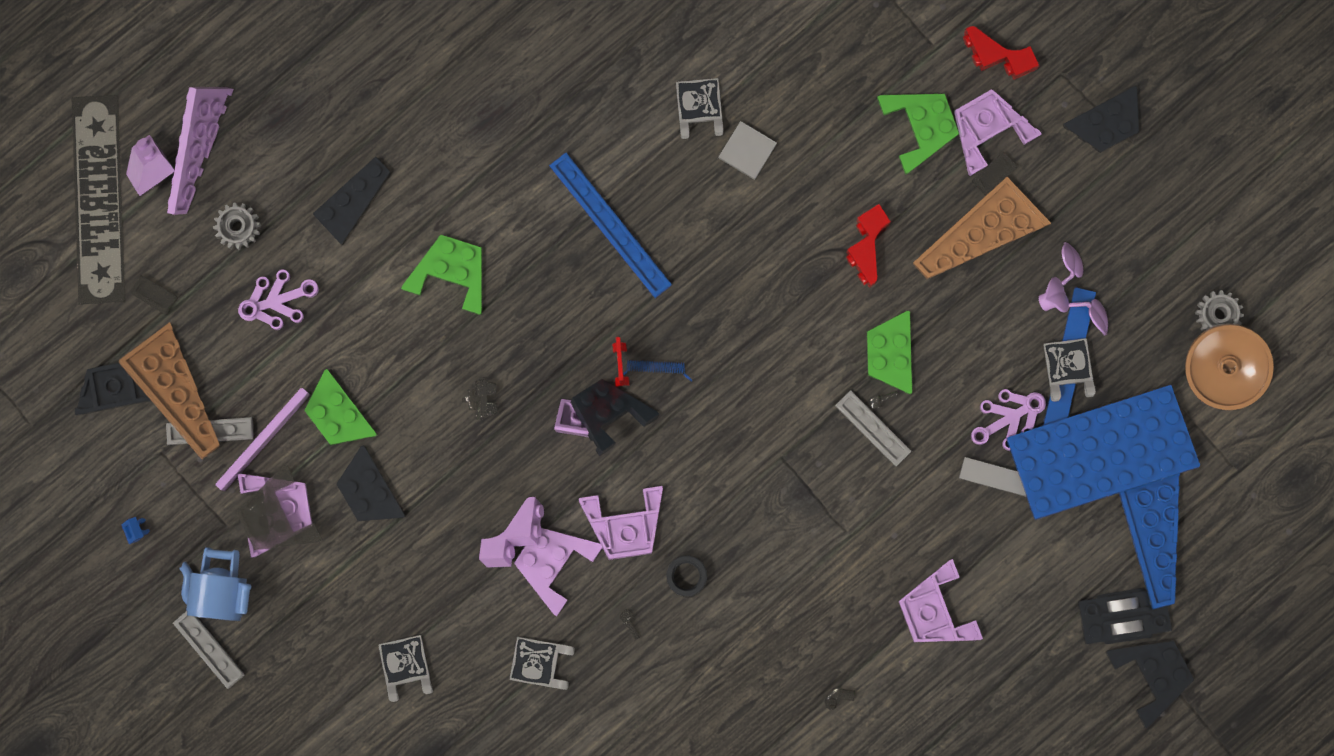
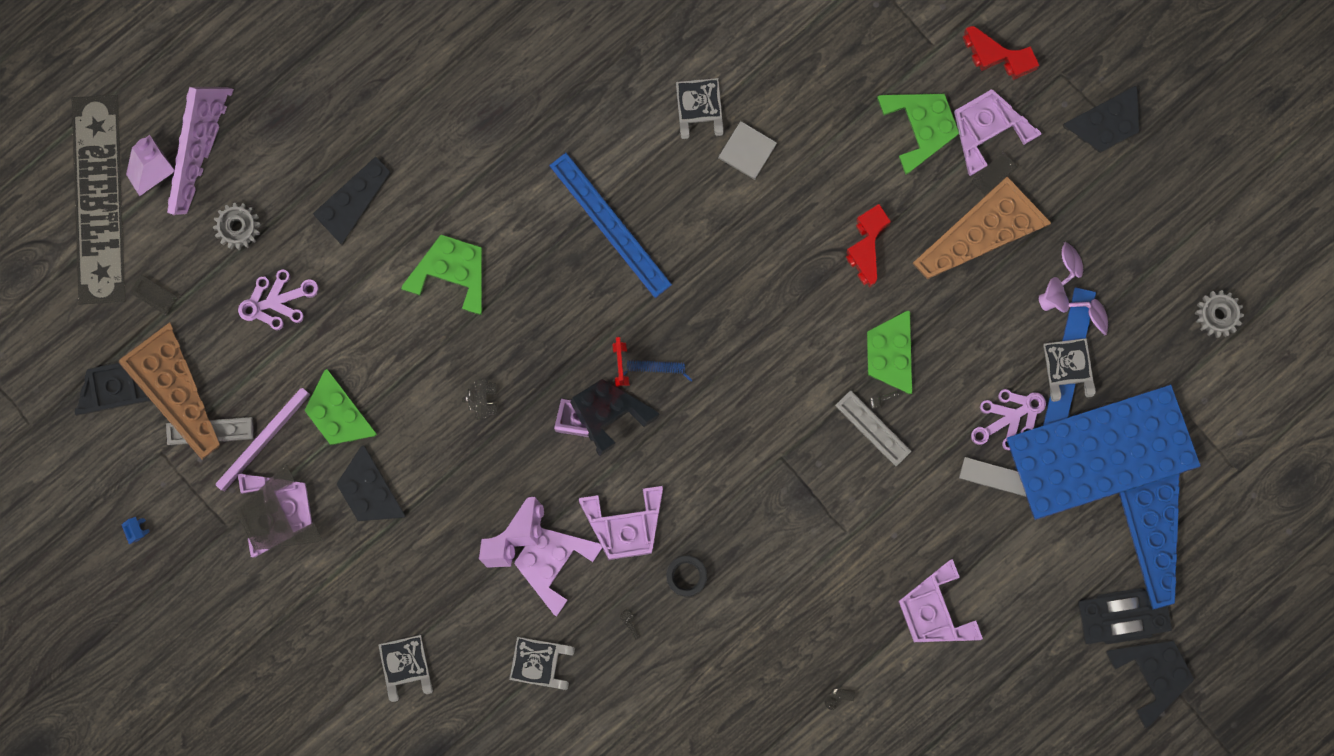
(209, 649): light grey tile -> none
(215, 591): medium blue piece -> none
(1229, 366): medium nougat dish -> none

